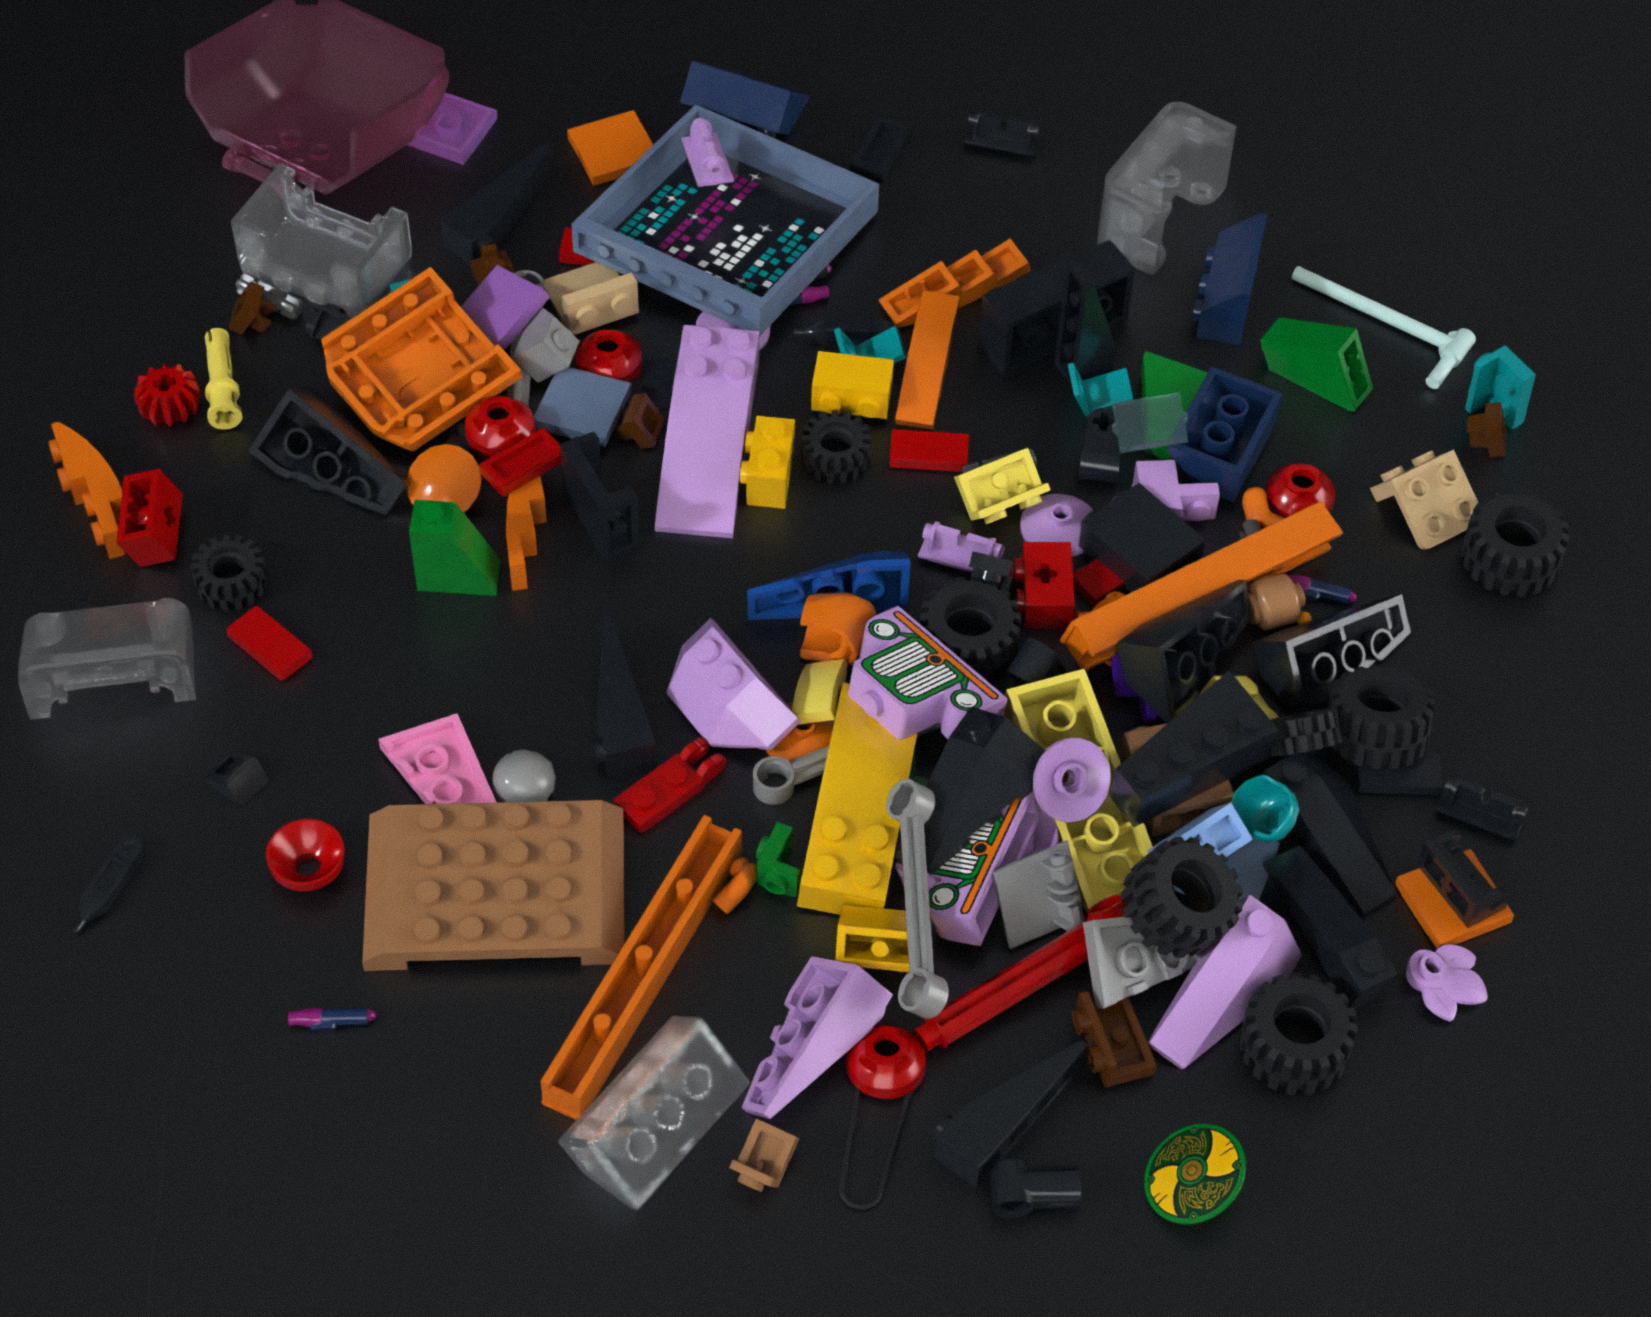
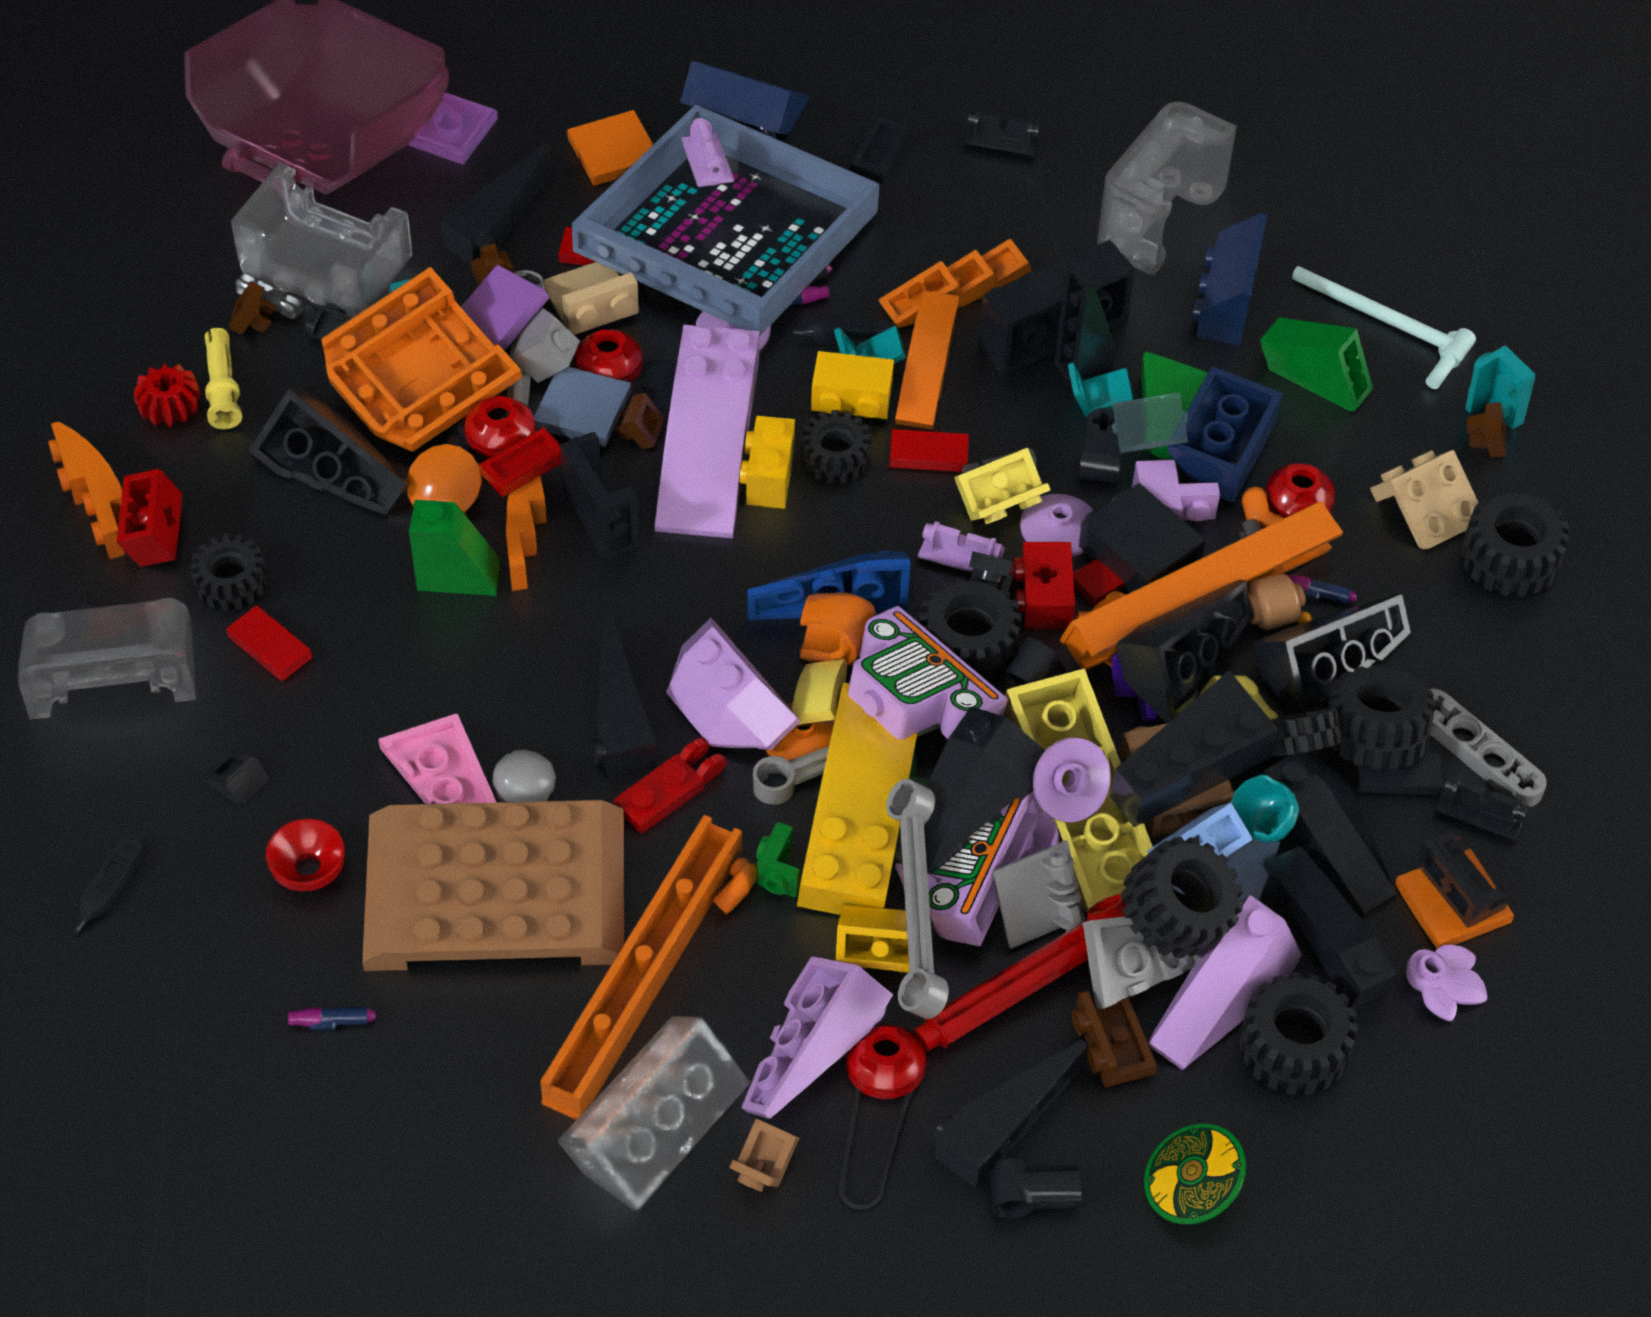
(1485, 743): none -> light grey beam

